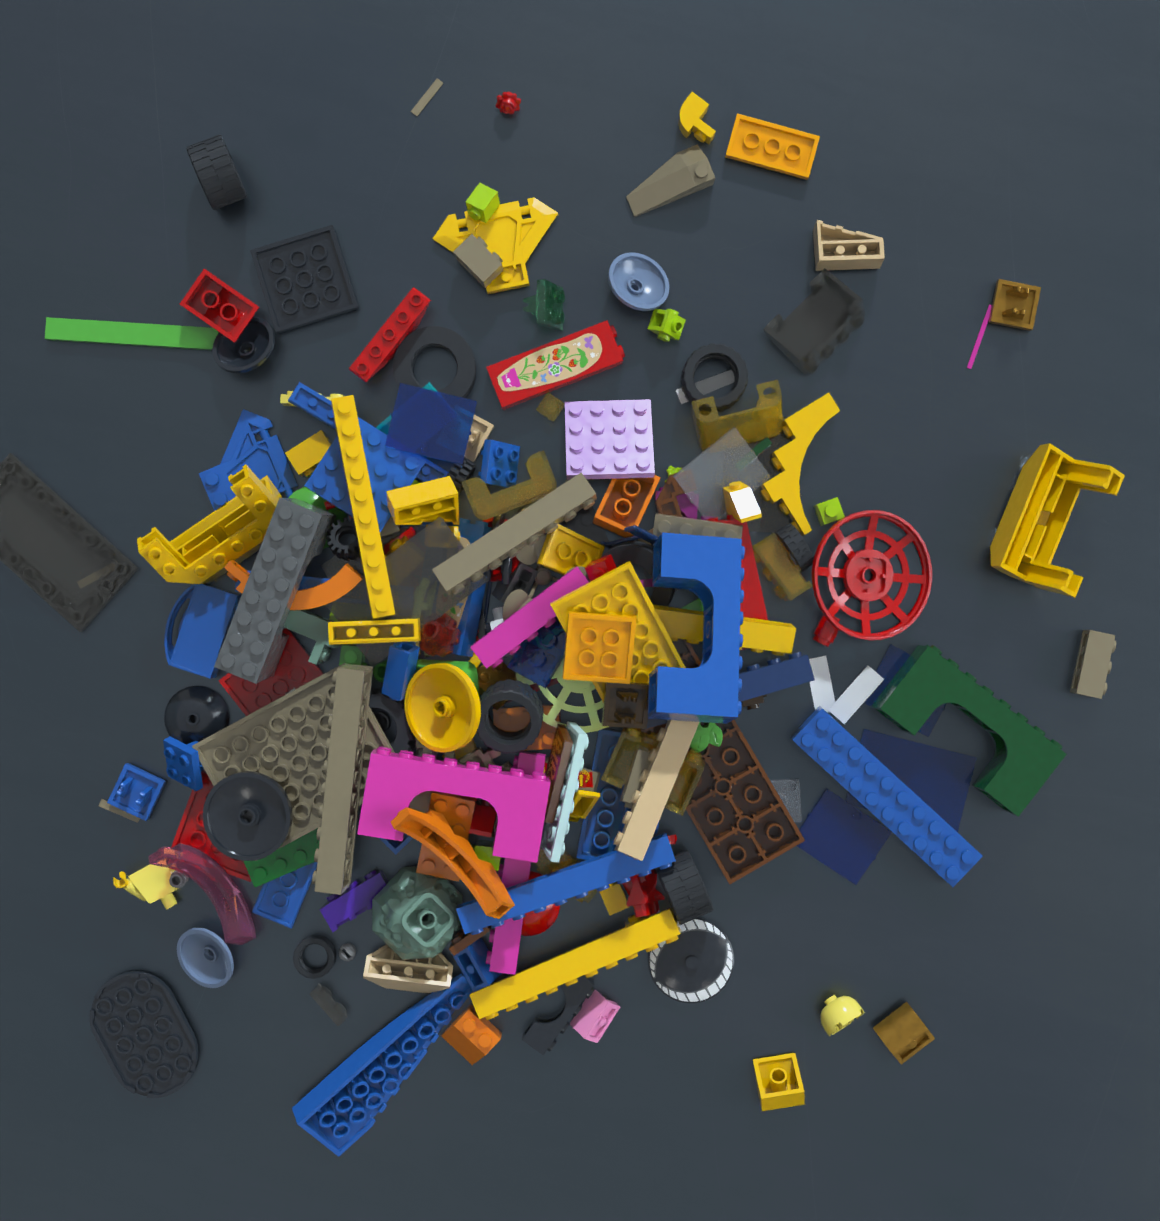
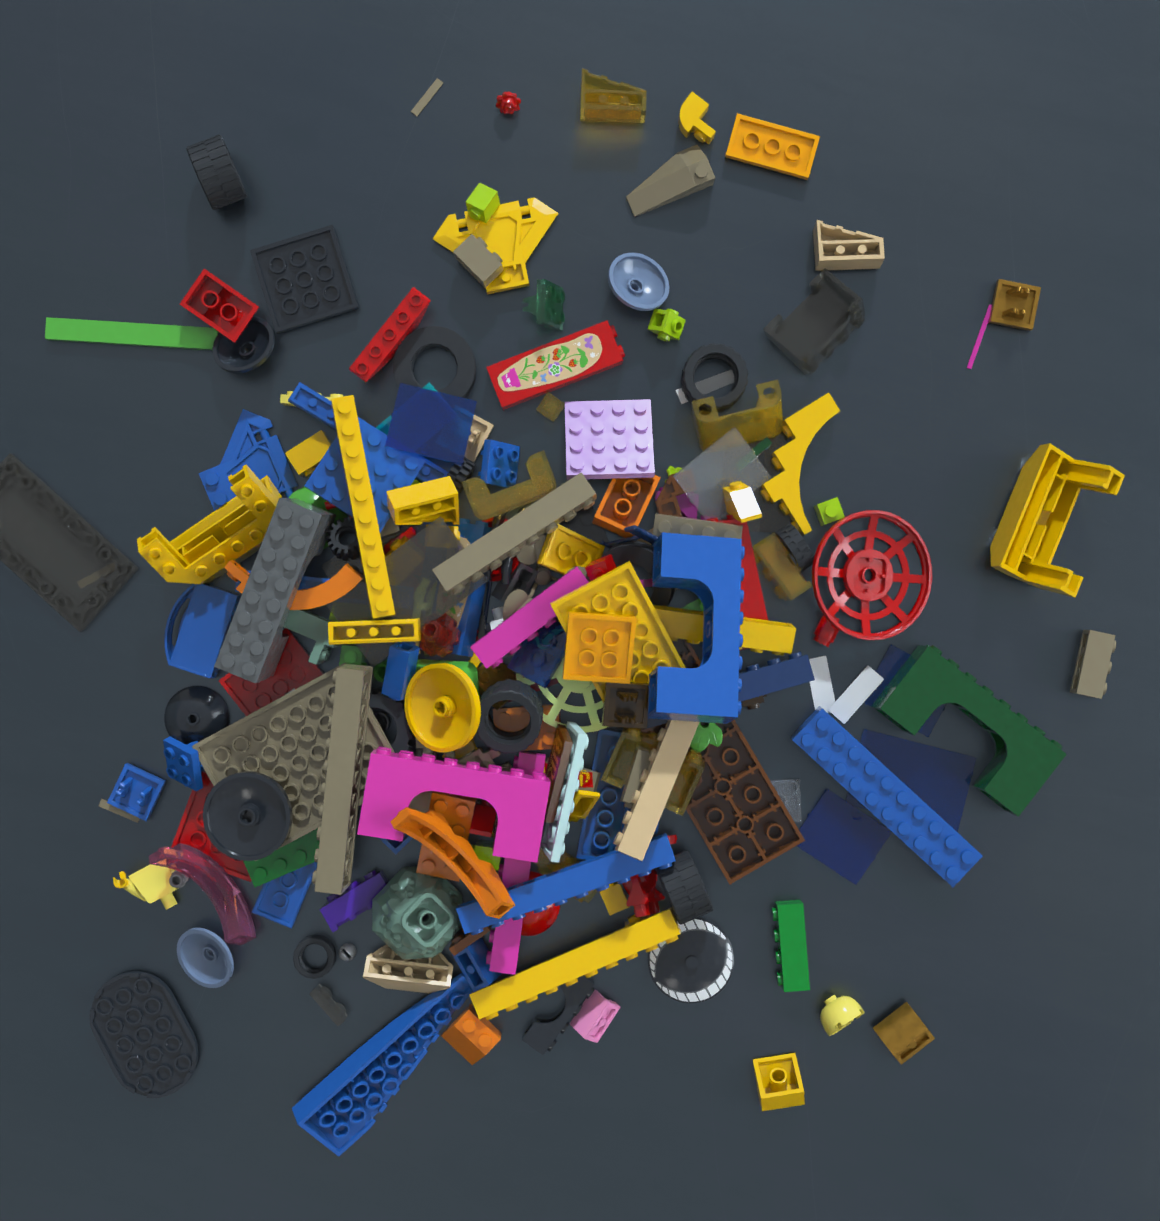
(611, 101): none -> clear yellow wedge
(791, 945): none -> green brick

